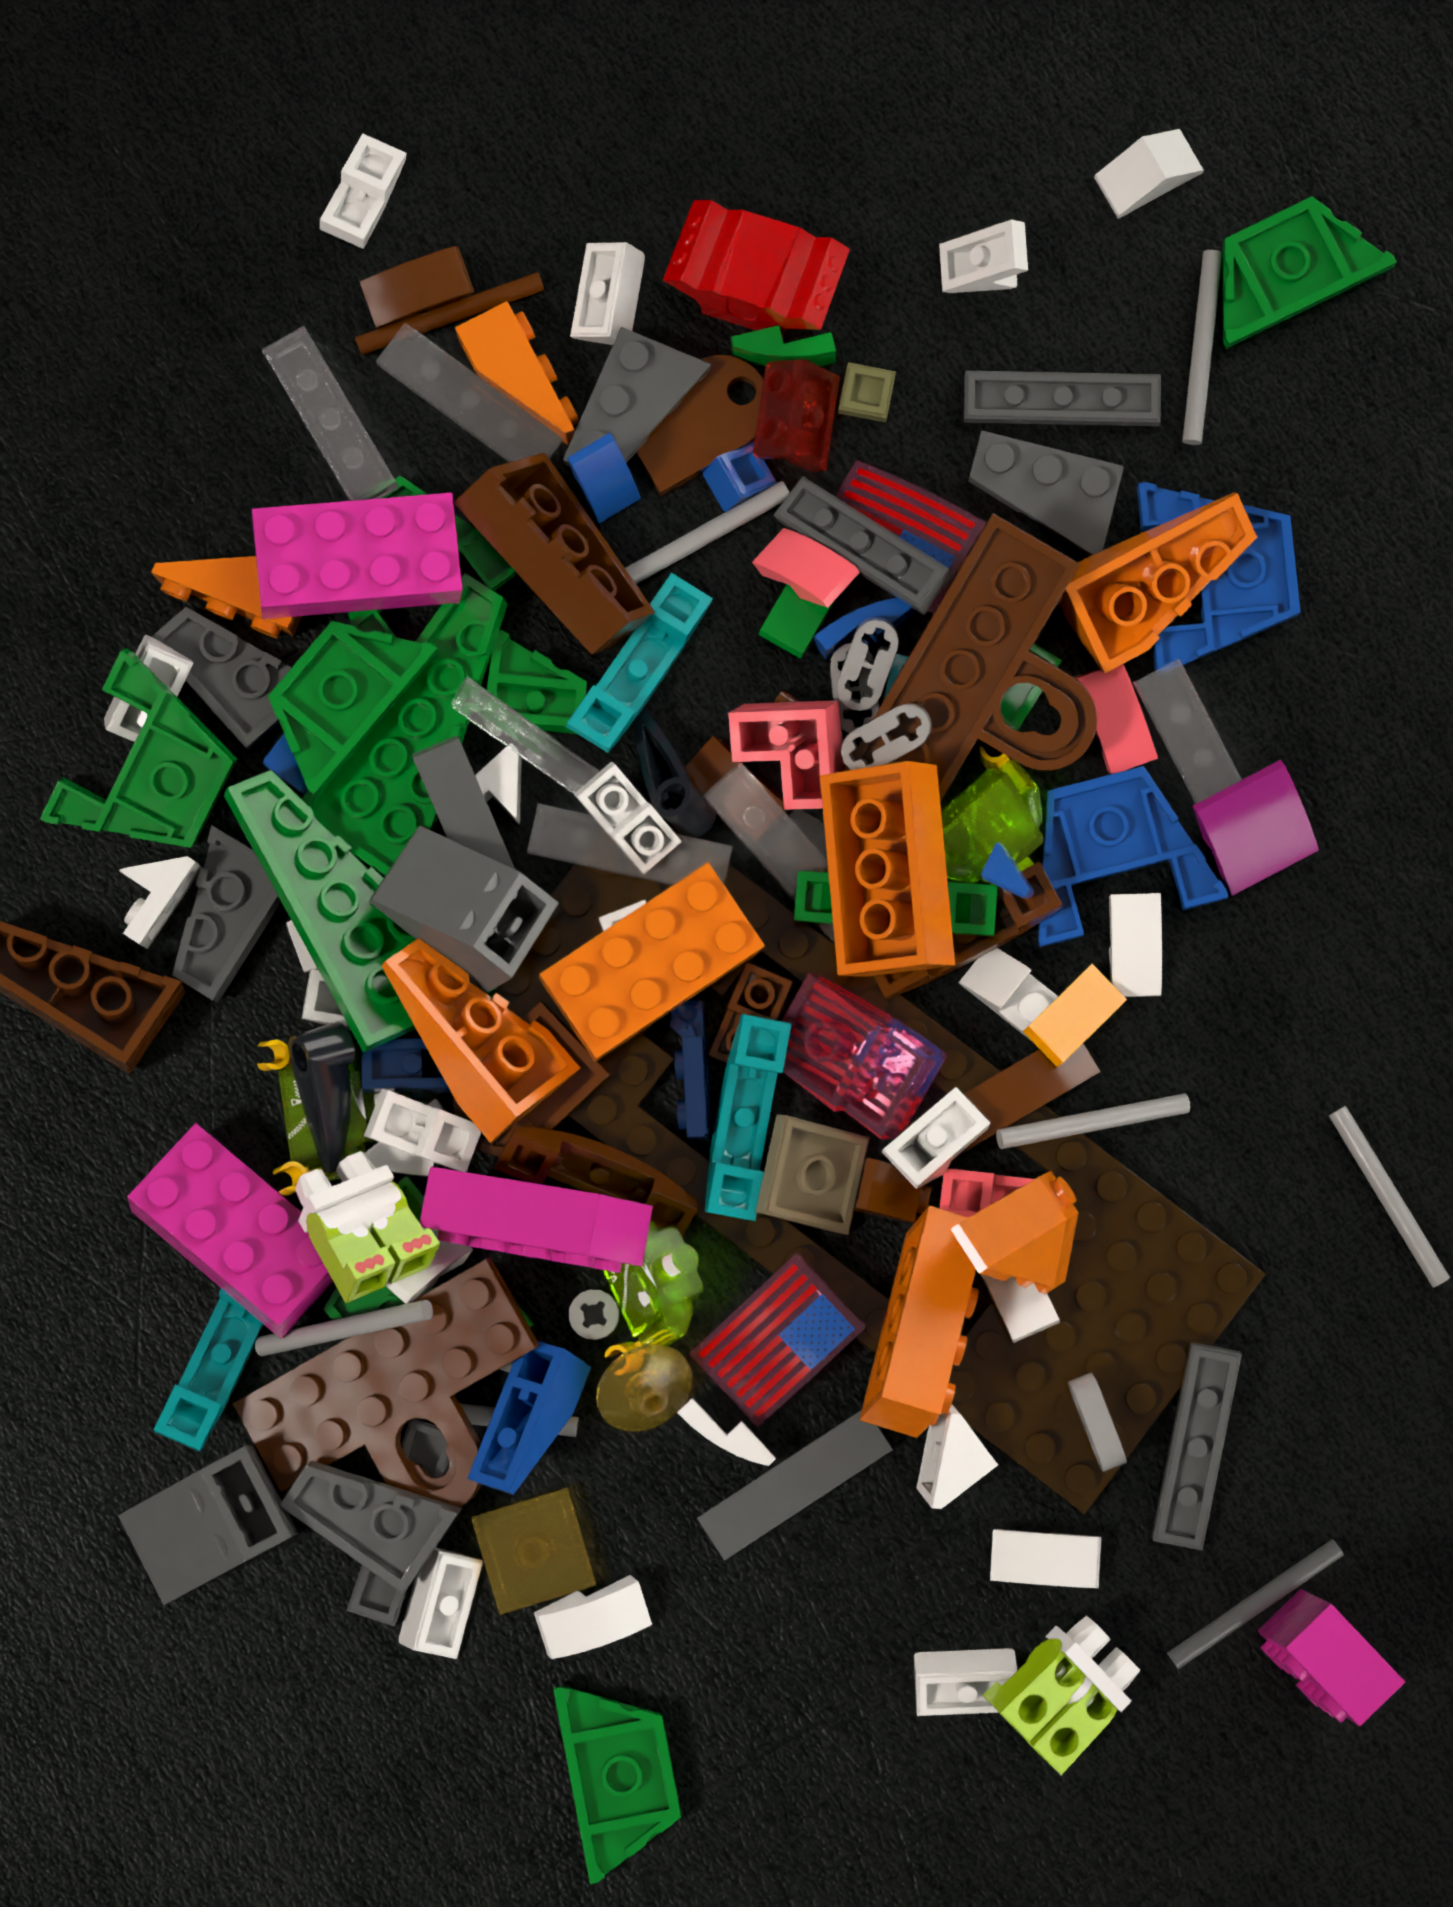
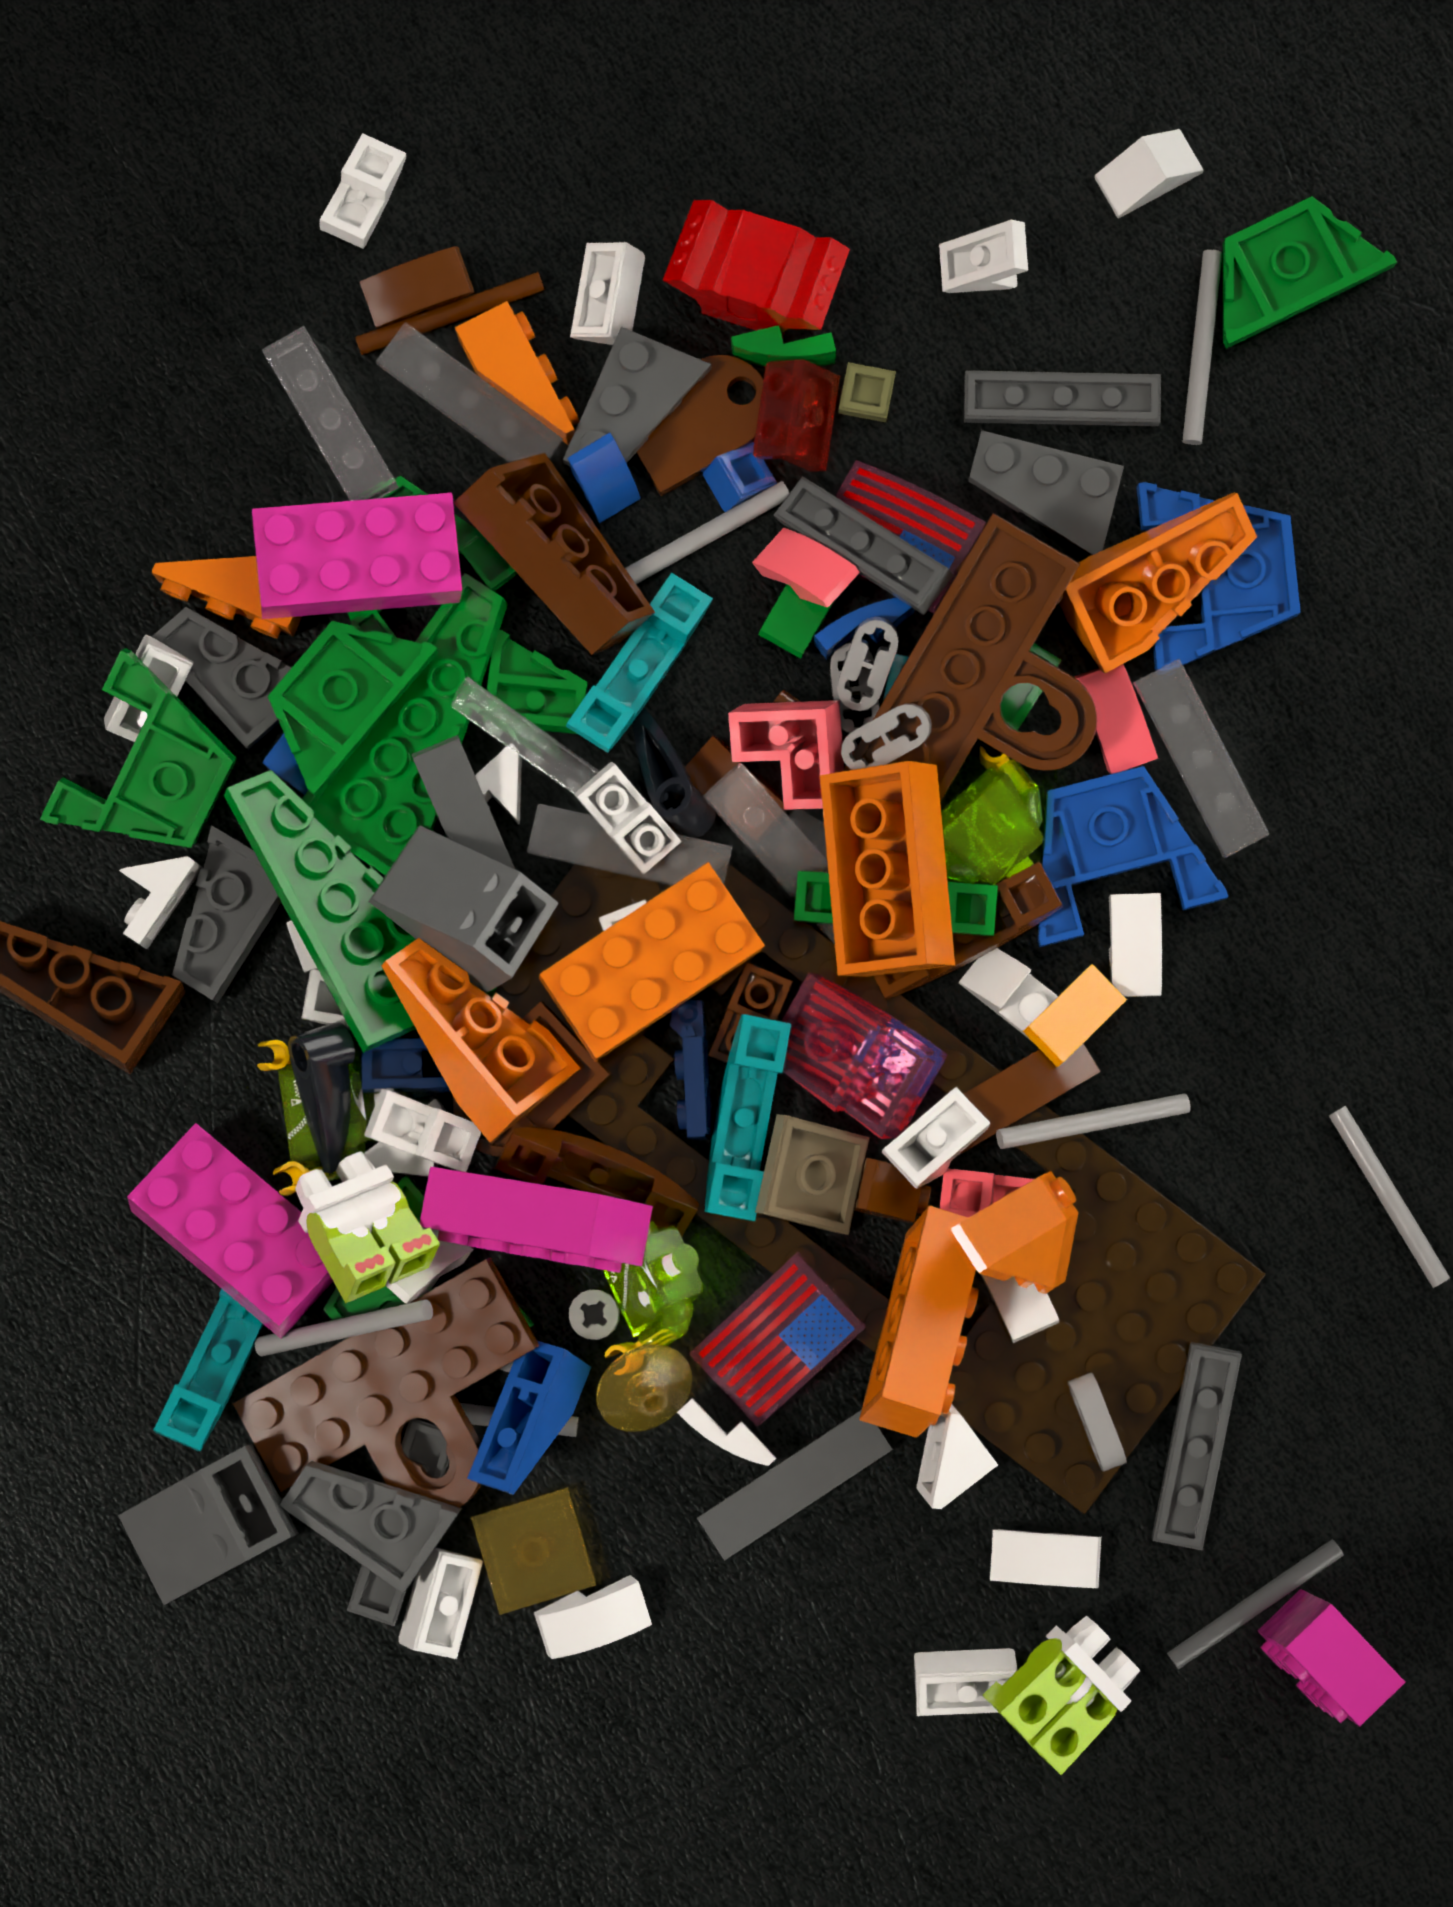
(617, 1776): green wing -> none
(1005, 873): blue slope -> none
(1256, 827): magenta slope -> none

